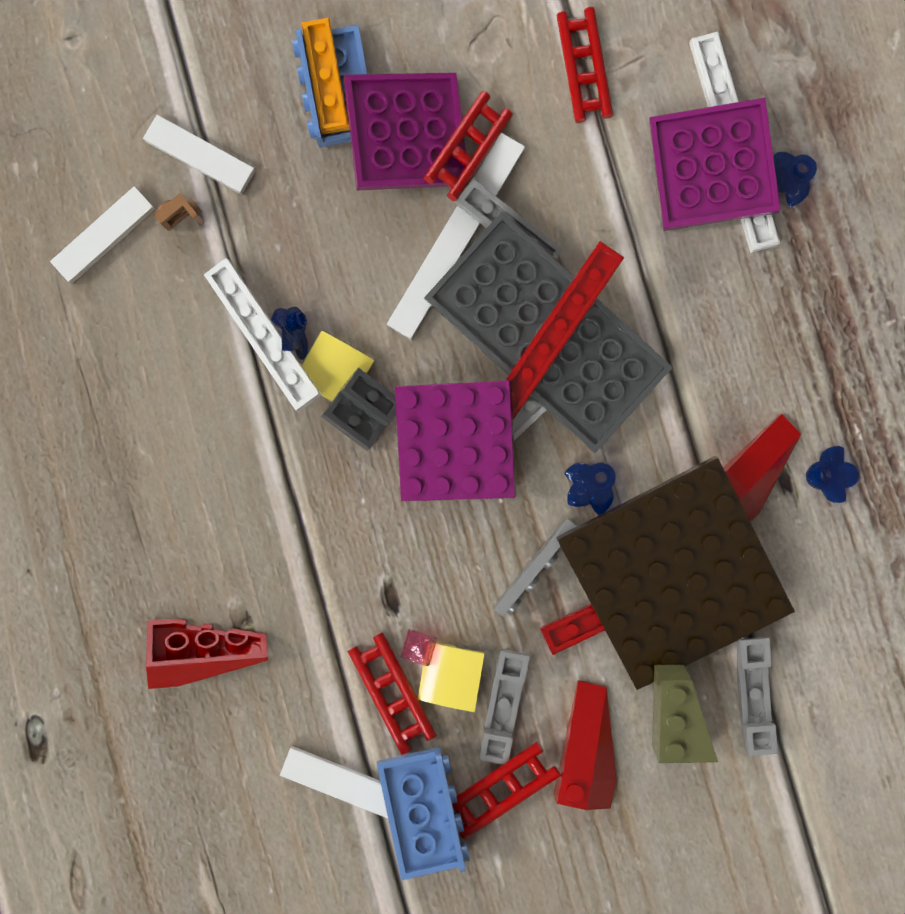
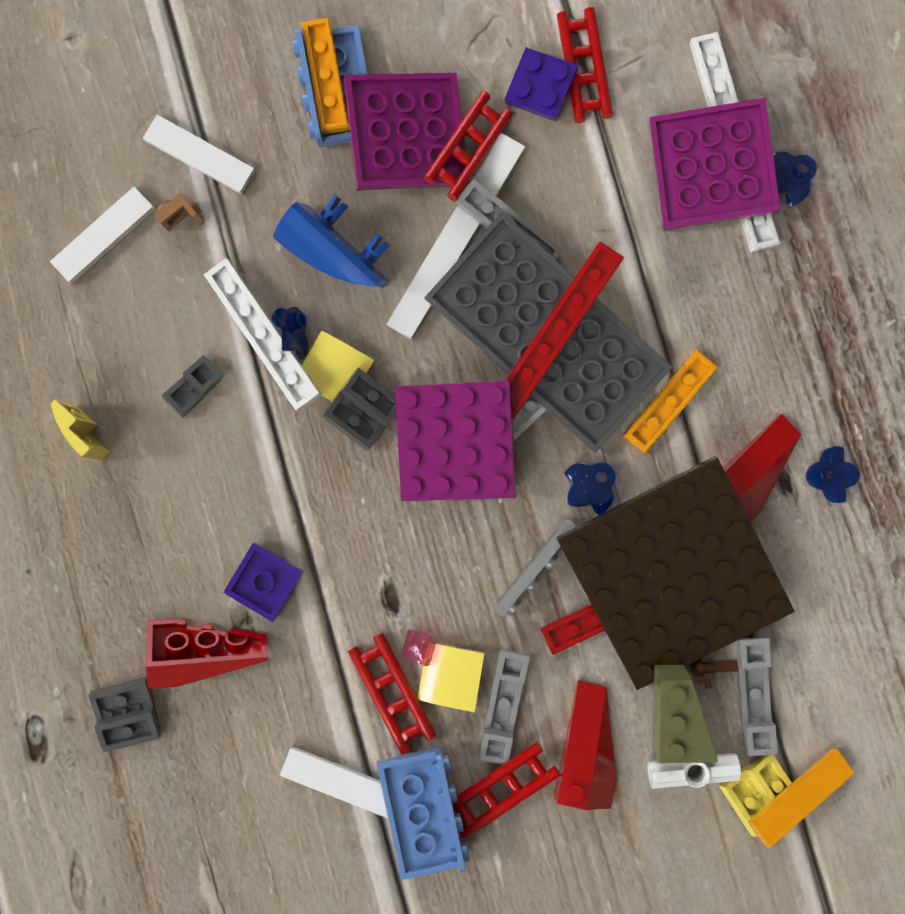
(77, 428): none -> light yellow slope
(124, 714): none -> dark grey slope
(193, 386): none -> dark grey slope
(263, 582): none -> dark purple plate
(322, 247): none -> blue piece
(541, 84): none -> dark purple plate
(670, 401): none -> light orange tile
(675, 774): none -> white piece
(700, 668): none -> reddish brown piece
(757, 787): none -> light yellow slope
(801, 797): none -> light orange tile

